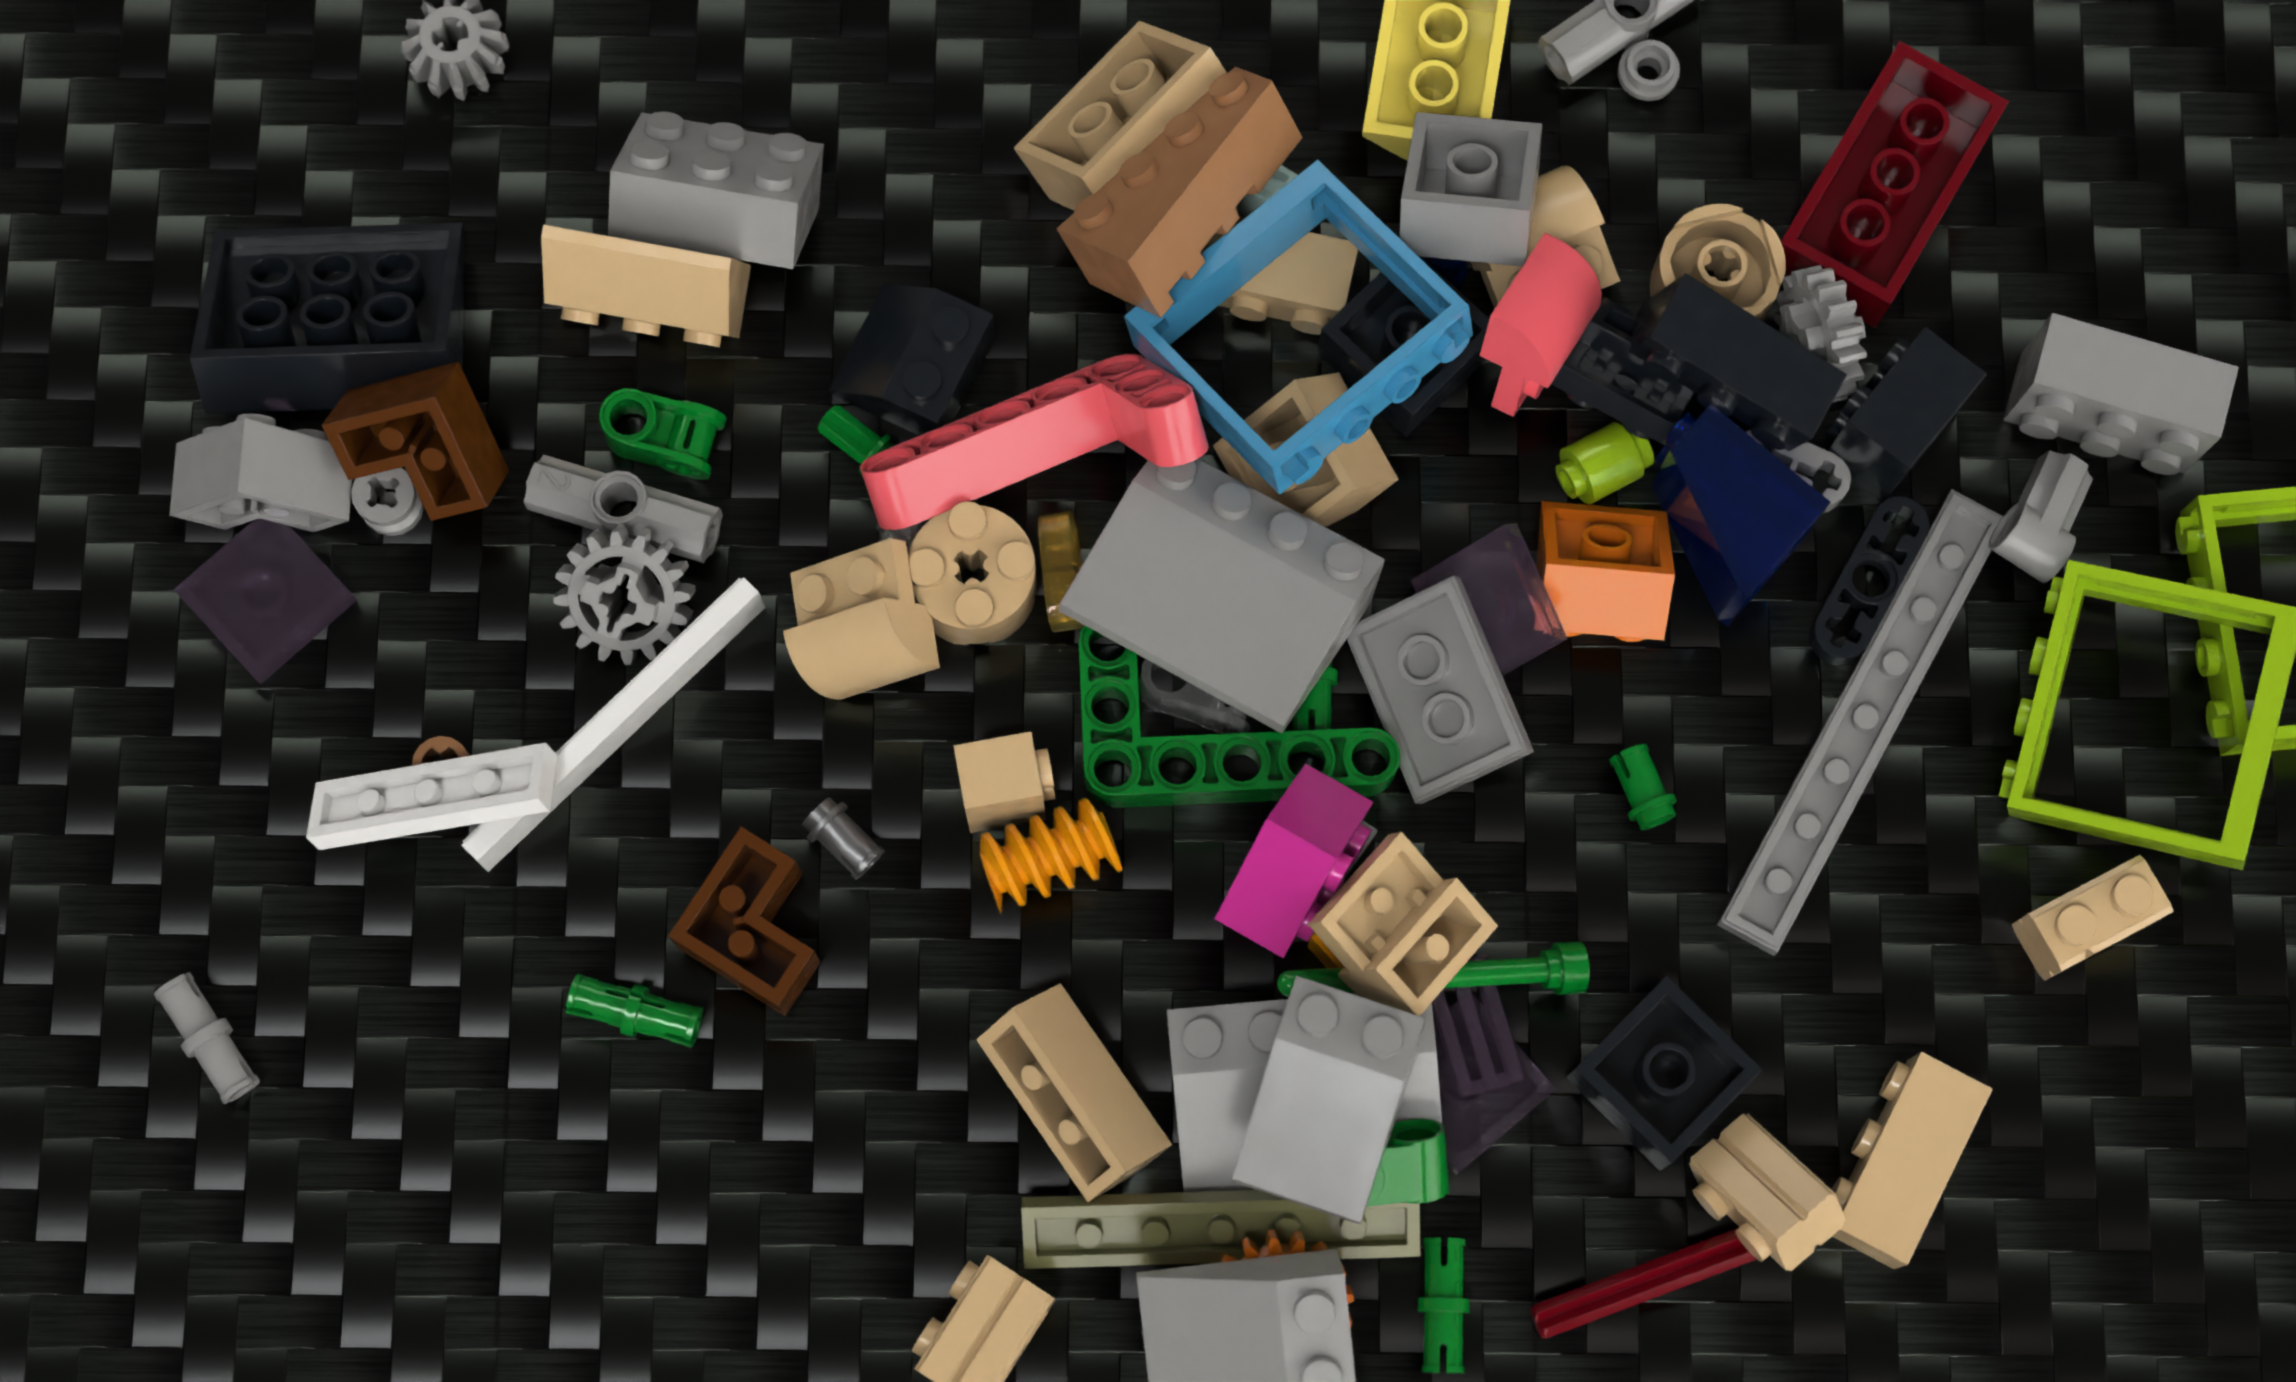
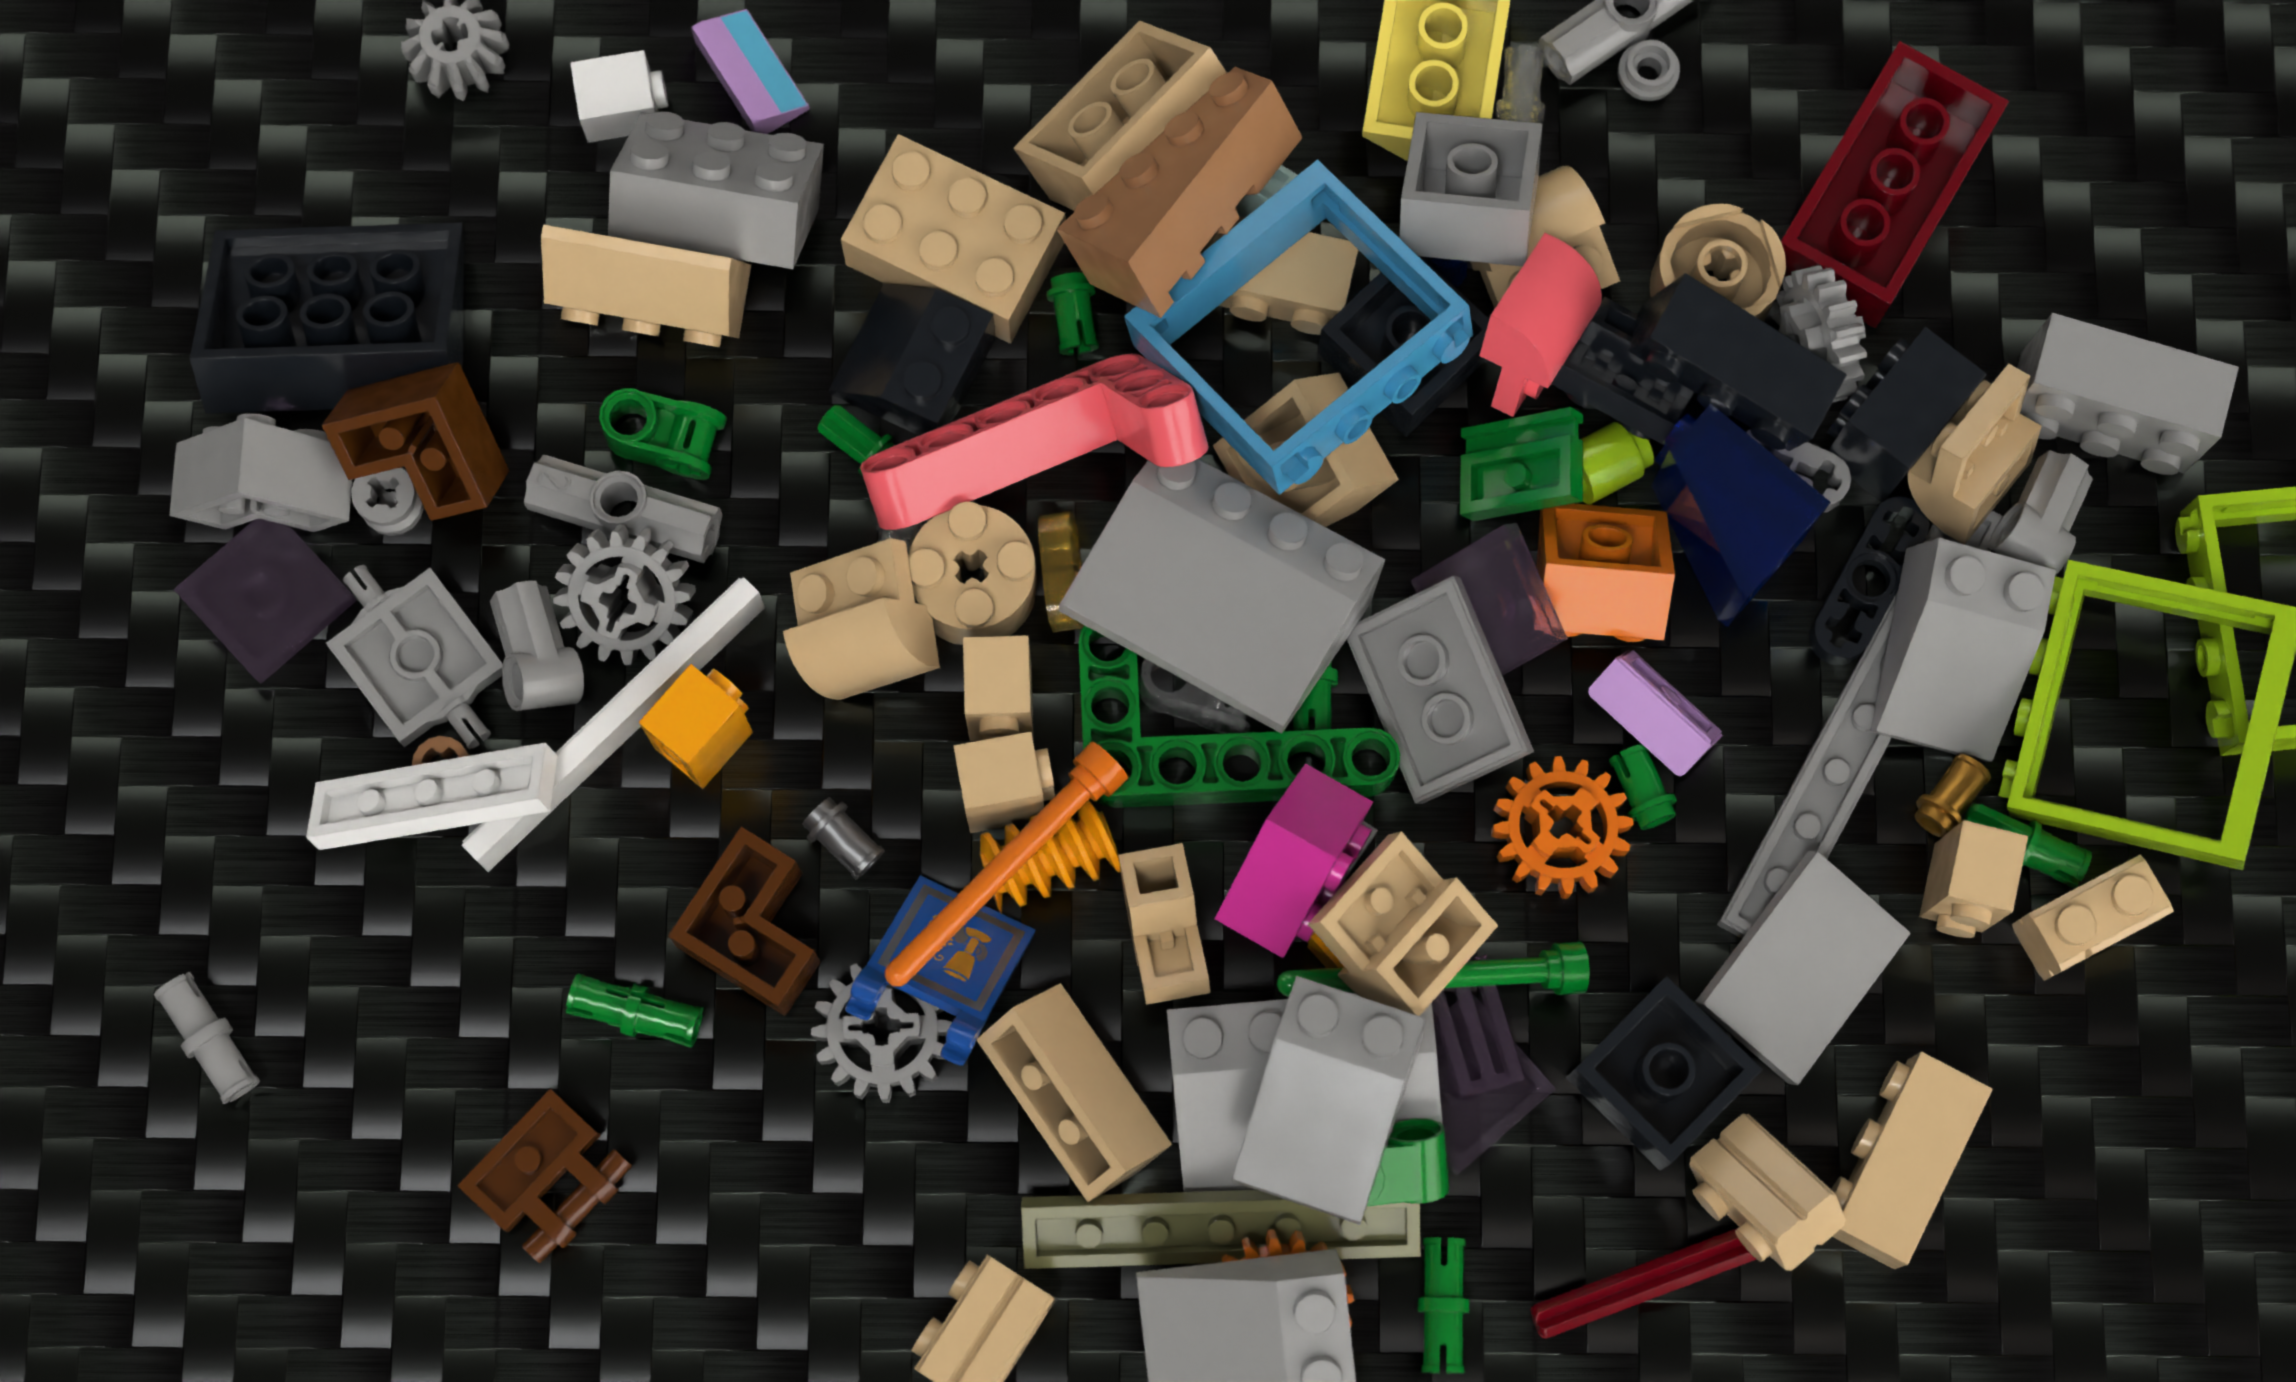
(416, 657): none -> light grey plate
(530, 1162): none -> reddish brown plate
(536, 664): none -> light grey piece
(615, 92): none -> white brick
(698, 724): none -> light orange brick
(749, 71): none -> lavender slope
(883, 1058): none -> light grey gear
(954, 232): none -> tan brick
(960, 978): none -> blue flag
(997, 686): none -> tan brick
(1073, 312): none -> green pin
(1092, 777): none -> orange piece
(1164, 923): none -> tan brick
(1521, 464): none -> green plate
(1522, 85): none -> clear pin
(1579, 845): none -> orange gear
(1654, 712): none -> lavender slope
(1802, 967): none -> light grey tile
(1952, 795): none -> pearl gold pin
(1960, 646): none -> light grey slope
(1973, 878): none -> tan brick
(1976, 456): none -> tan brick
(2043, 850): none -> green axle

